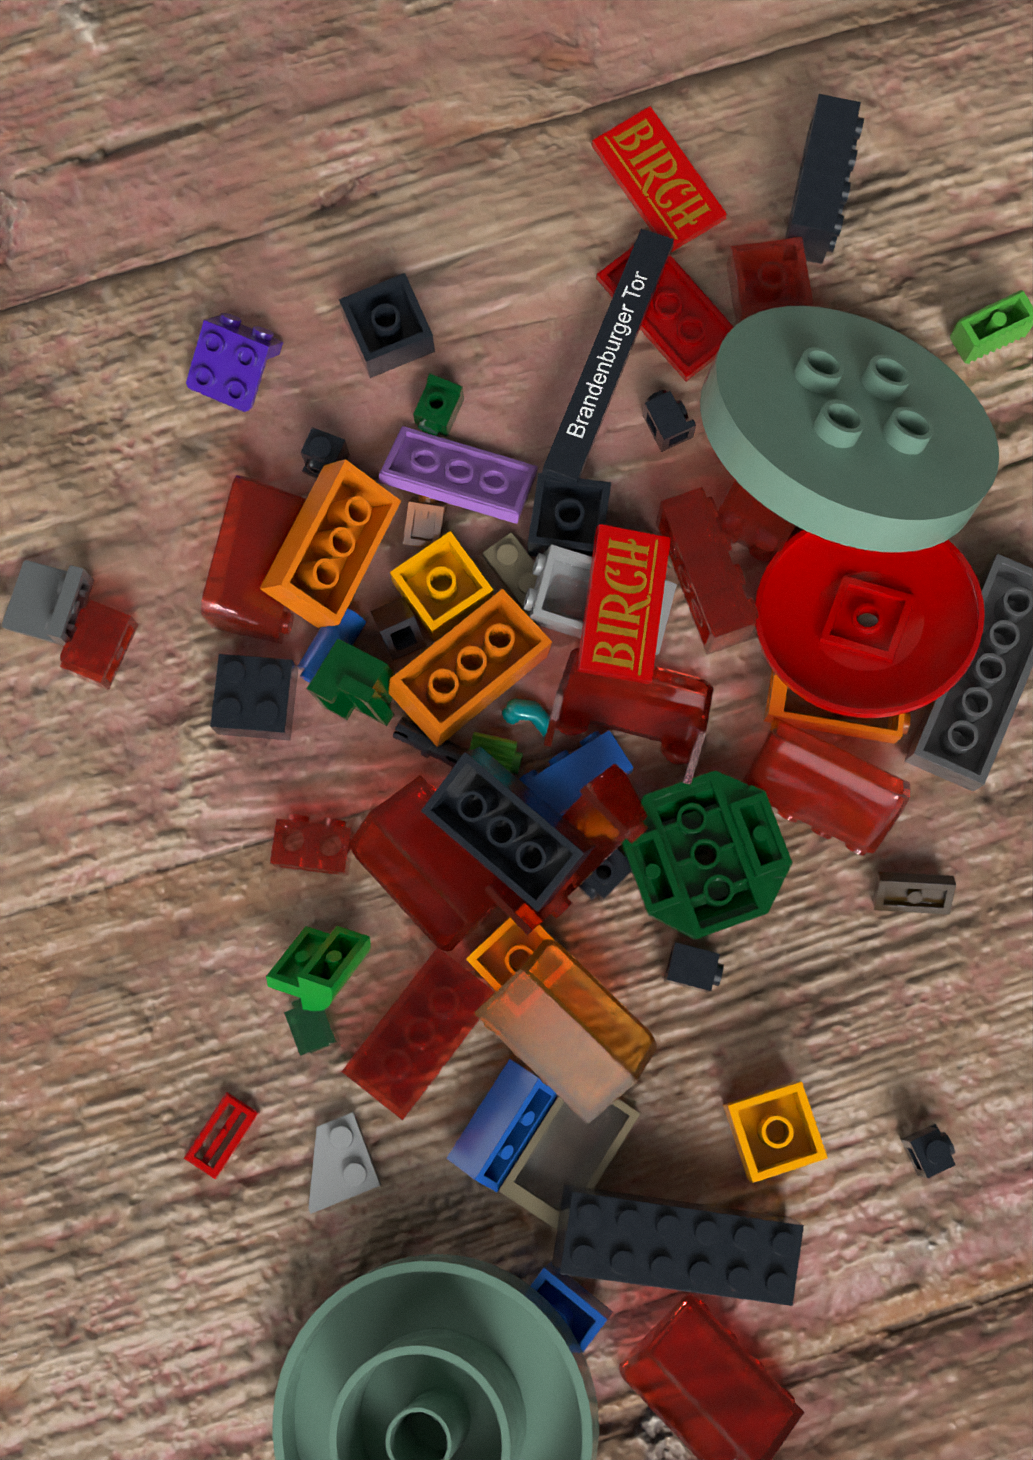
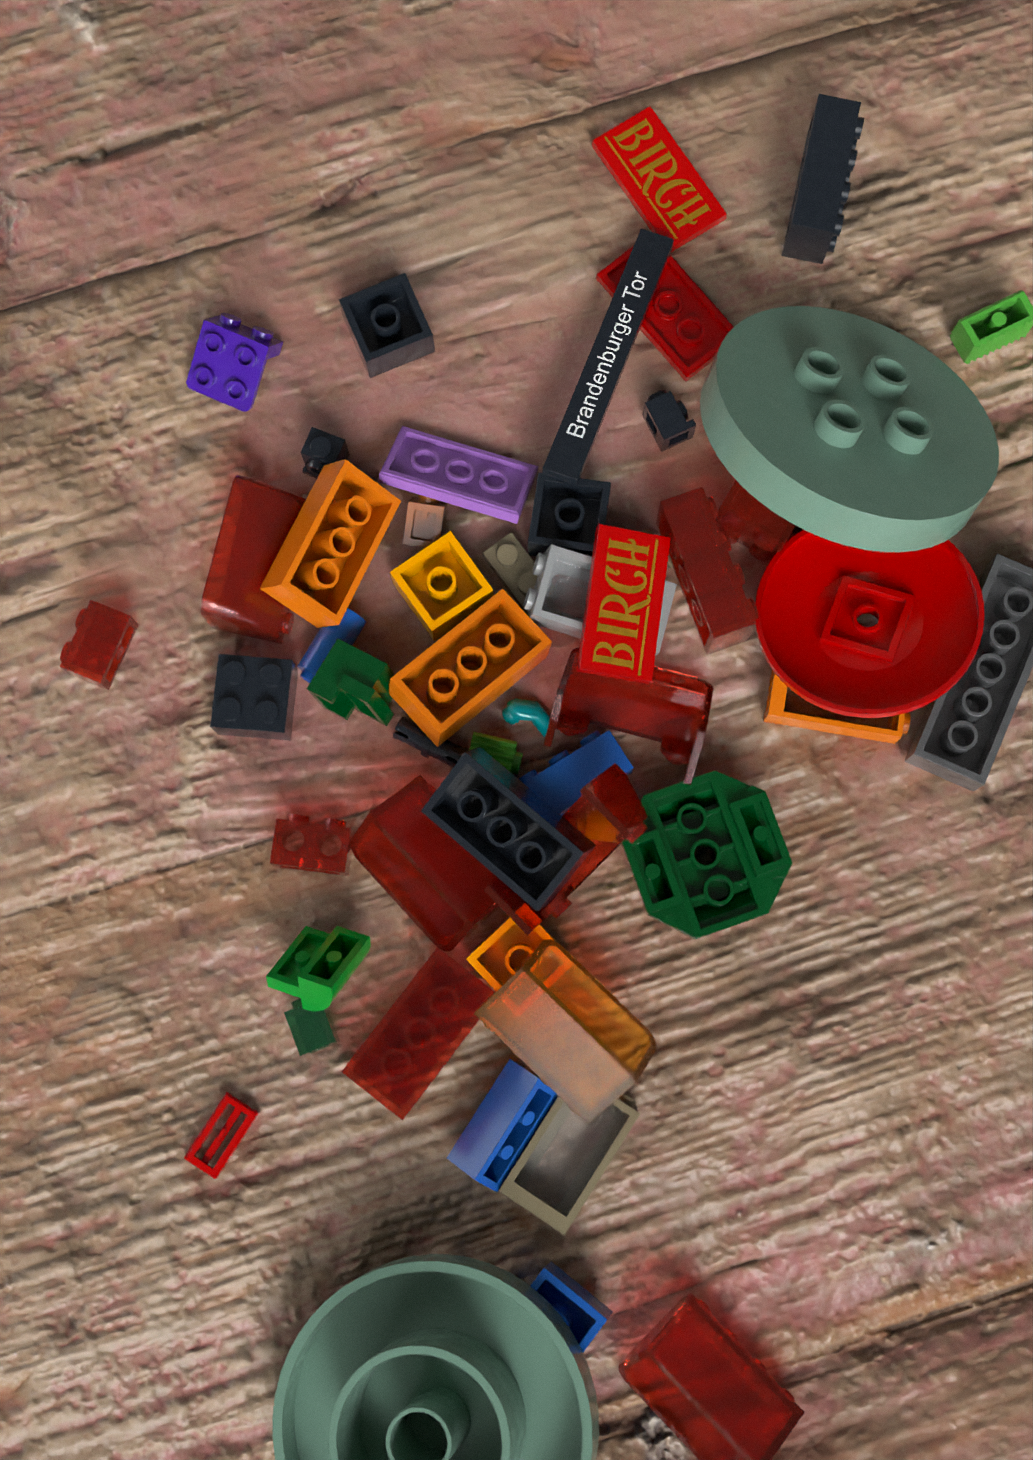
(47, 602): dark grey bracket -> none
(340, 1164): light grey wing -> none
(398, 628): black brick -> none
(445, 394): dark green brick -> none
(606, 877): black brick -> none
(677, 1245): black brick -> none
(693, 968): black brick -> none
(768, 276): clear red brick -> none
(775, 1131): light orange brick -> none
(827, 787): clear red windscreen -> none
(914, 892): dark brown plate -> none
(929, 1151): black brick -> none

